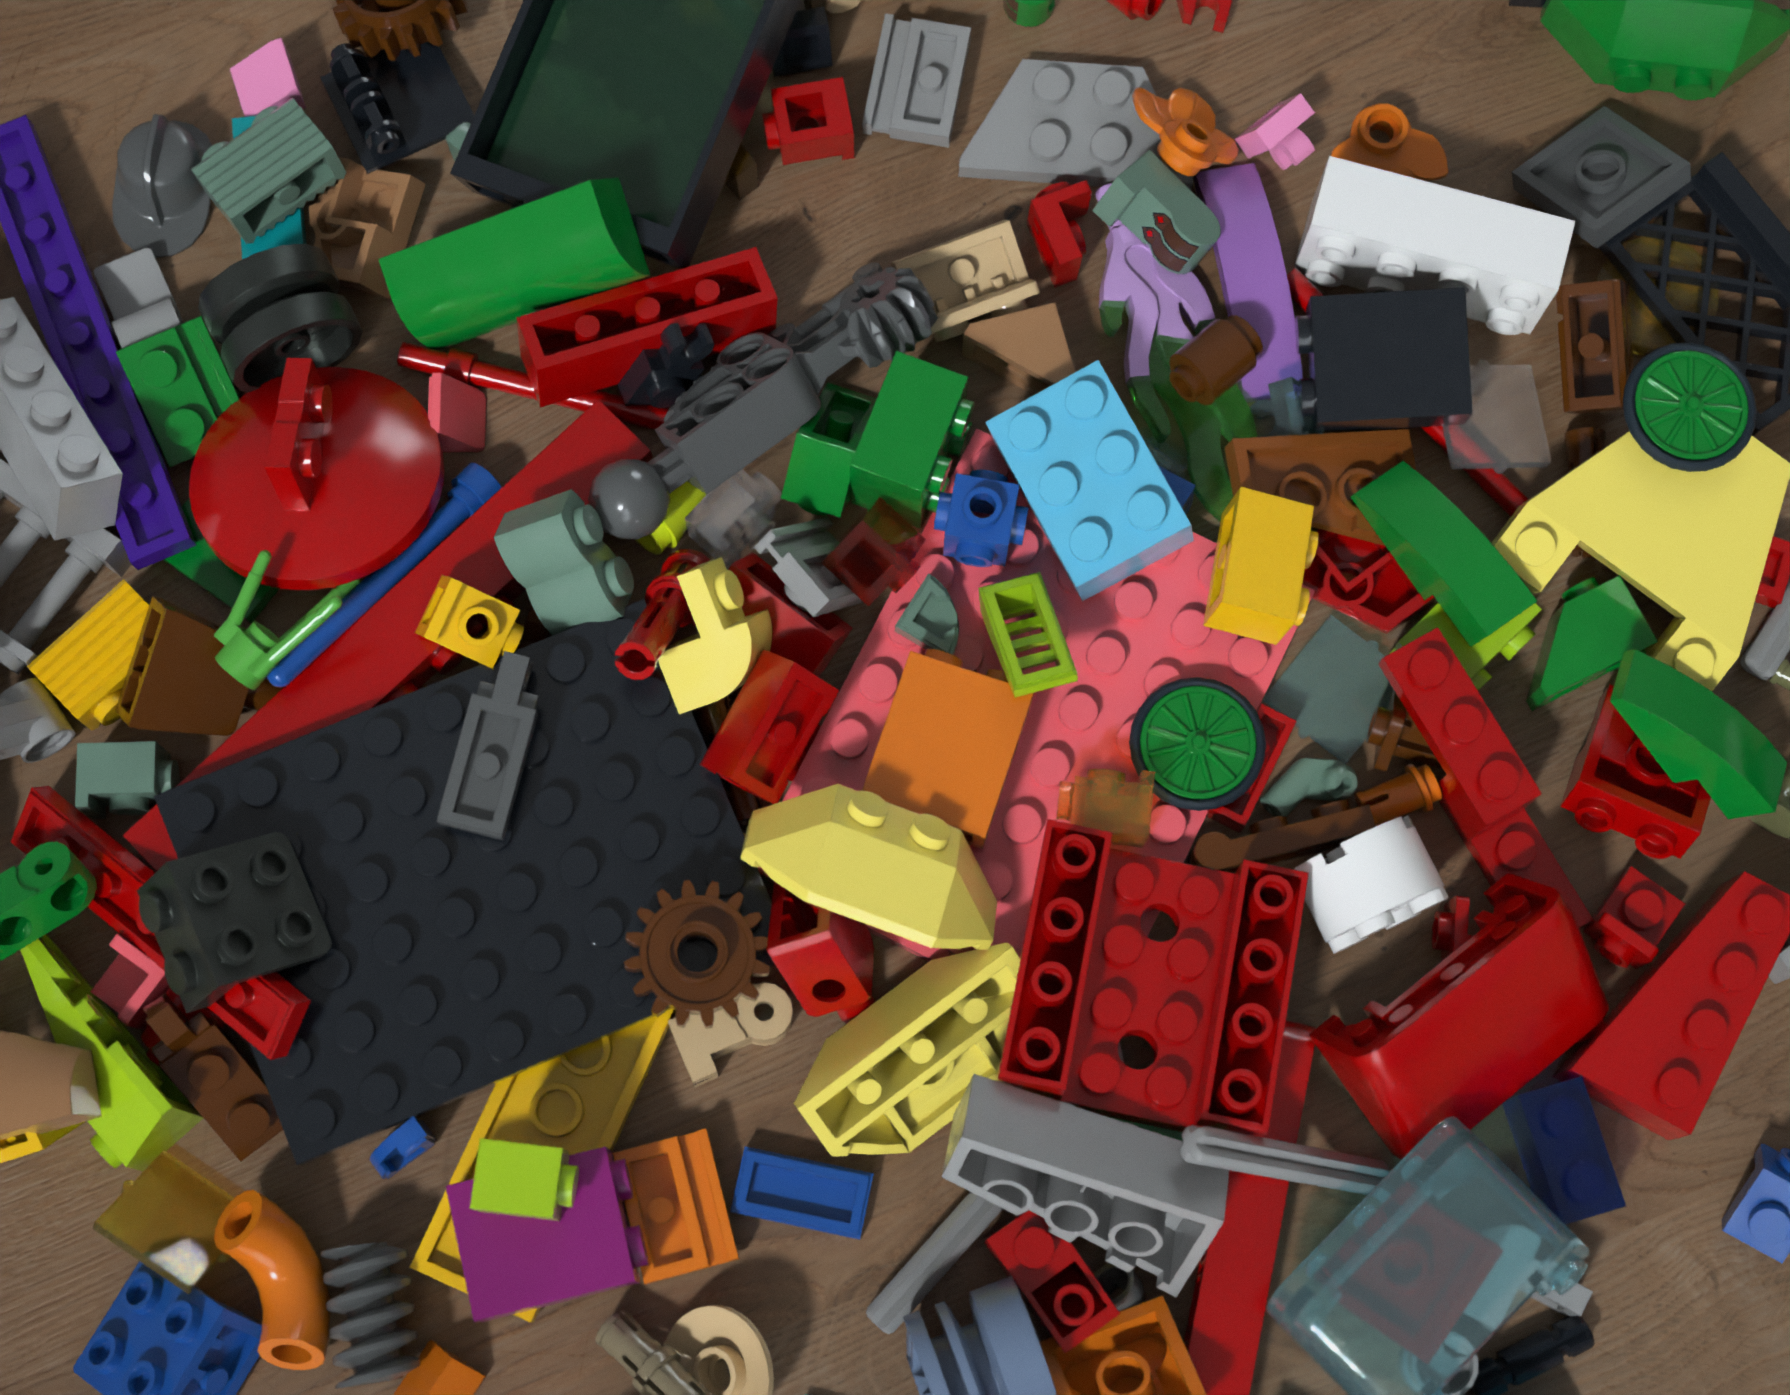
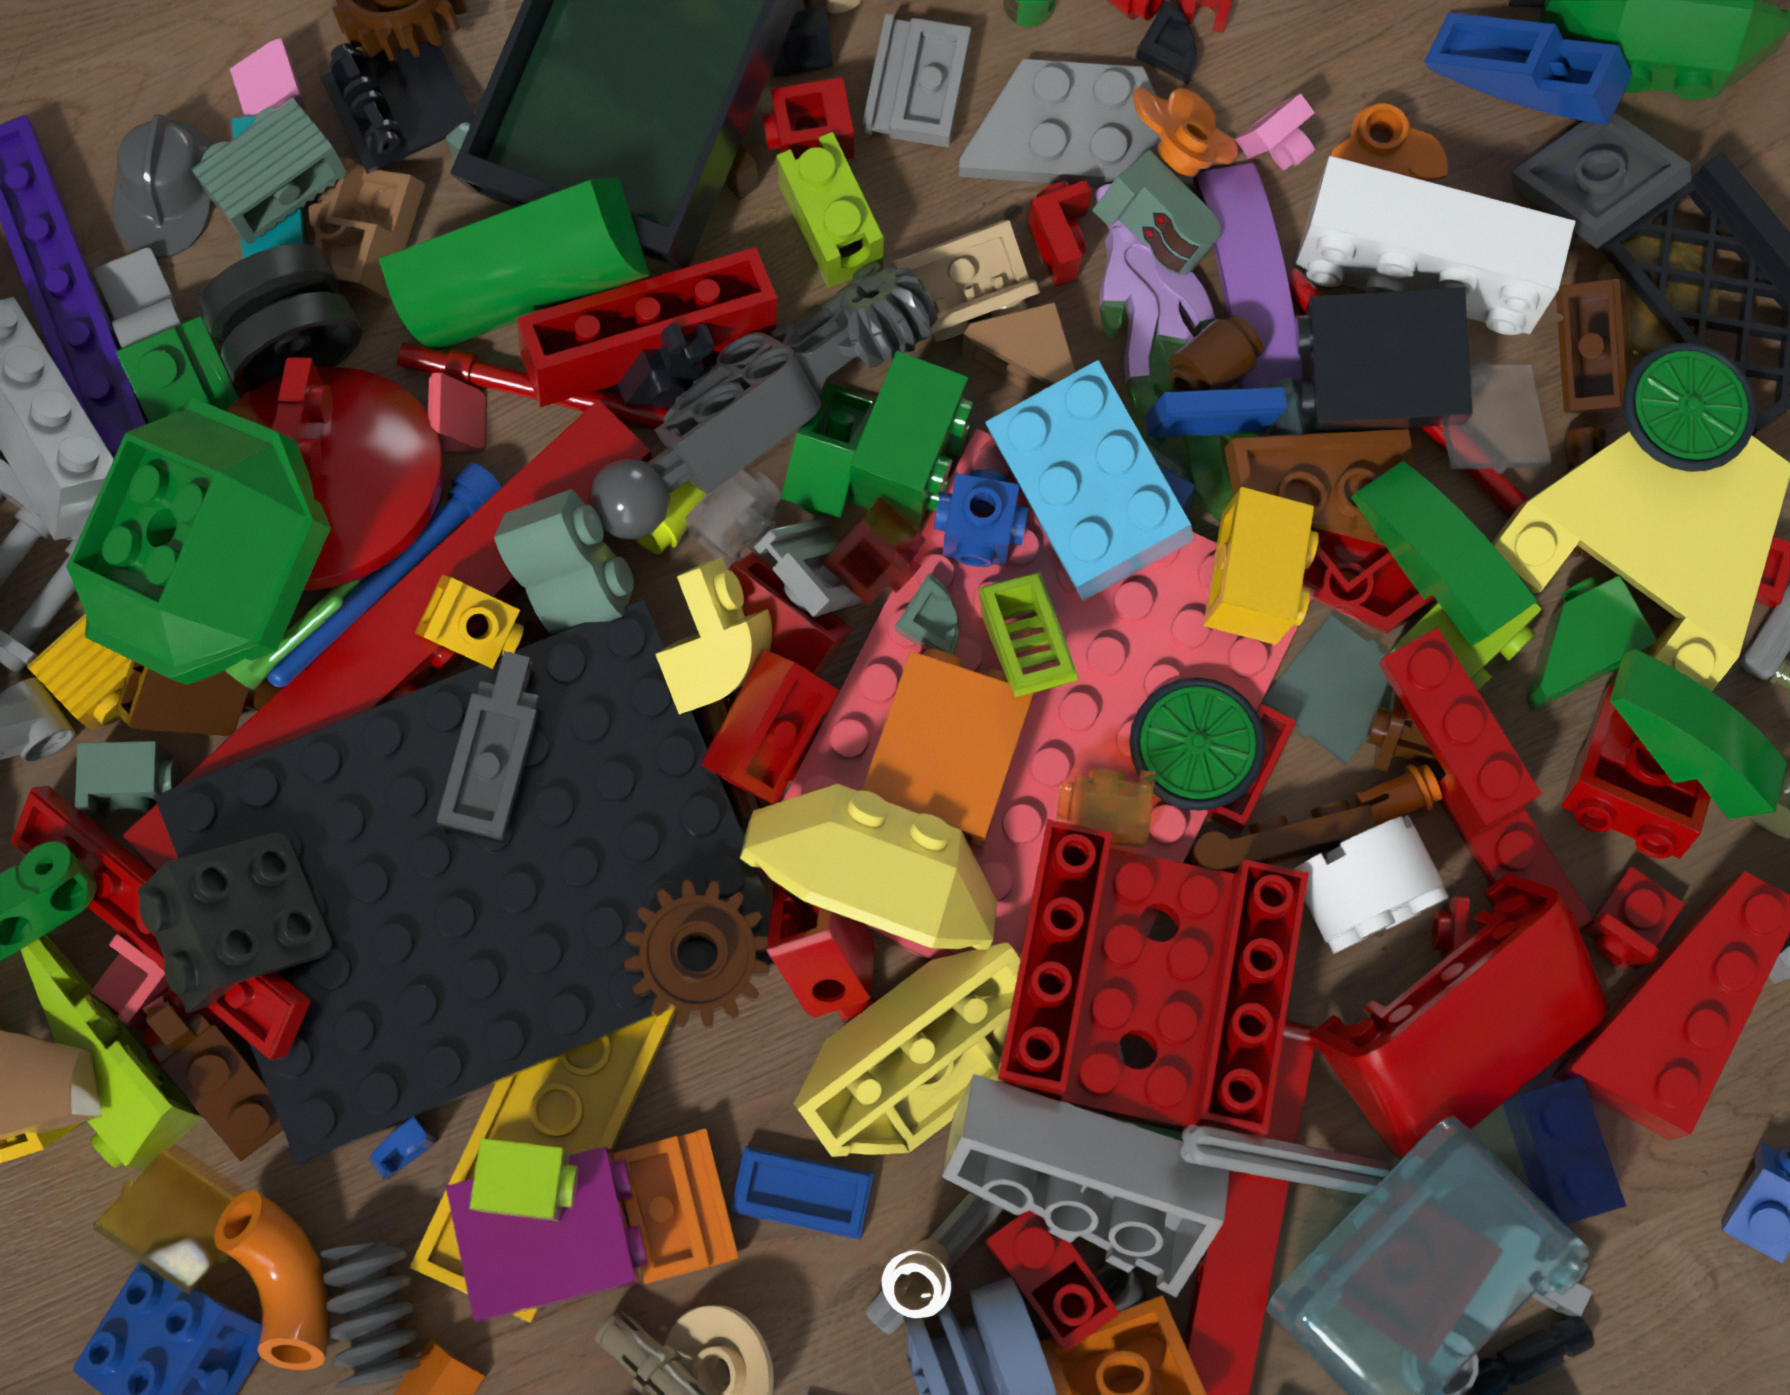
(198, 543): none -> green piece
(660, 619): red pin -> none
(759, 1023): tan leg -> none
(830, 209): none -> lime brick
(918, 1280): none -> tan cone
(1169, 44): none -> black tile
(1215, 412): none -> blue tile
(1310, 780): sand green arm -> none
(1531, 66): none -> blue slope

